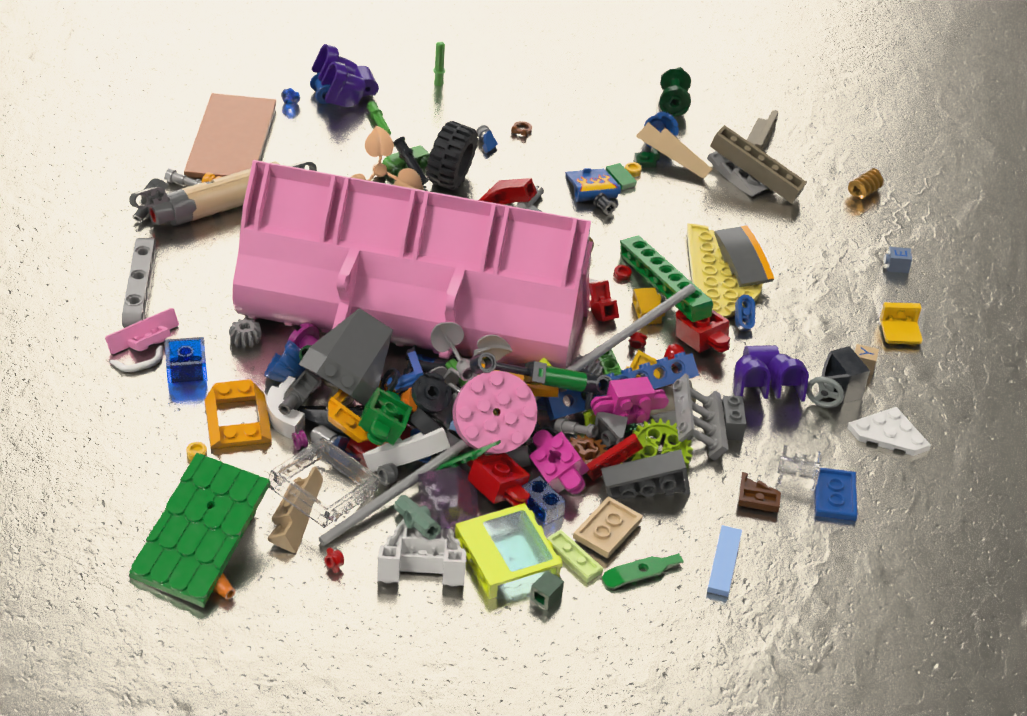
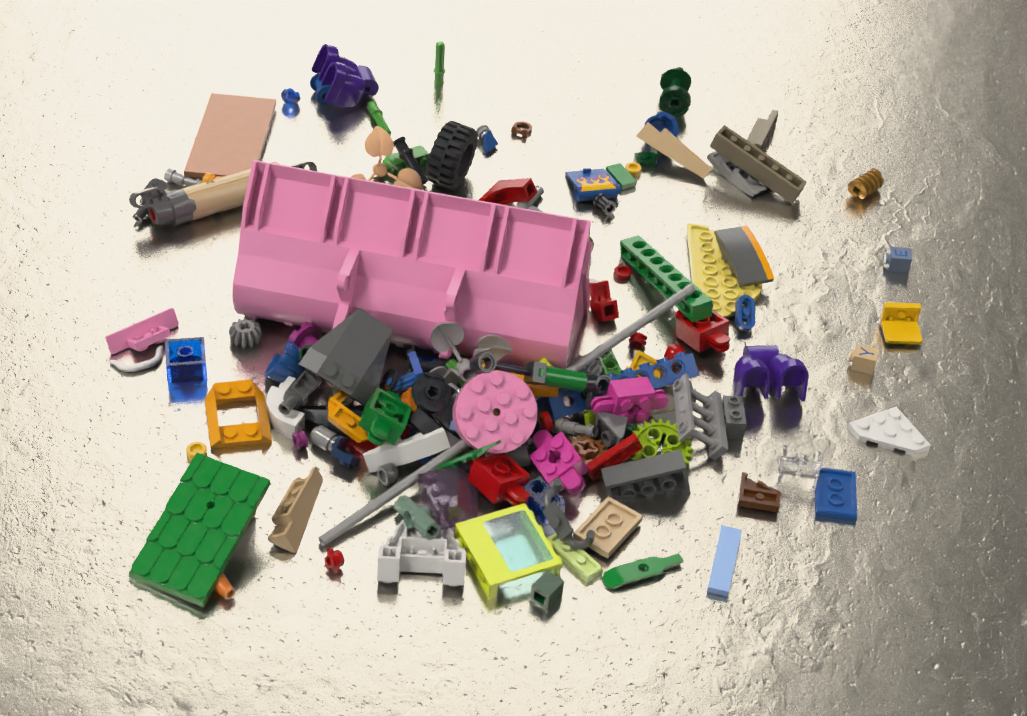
(139, 281): light grey beam -> none
(312, 507): clear window -> none
(546, 421): none -> red tile
(560, 523): none -> dark grey piece
(645, 300): yellow brick -> none
(842, 378): black piece -> none

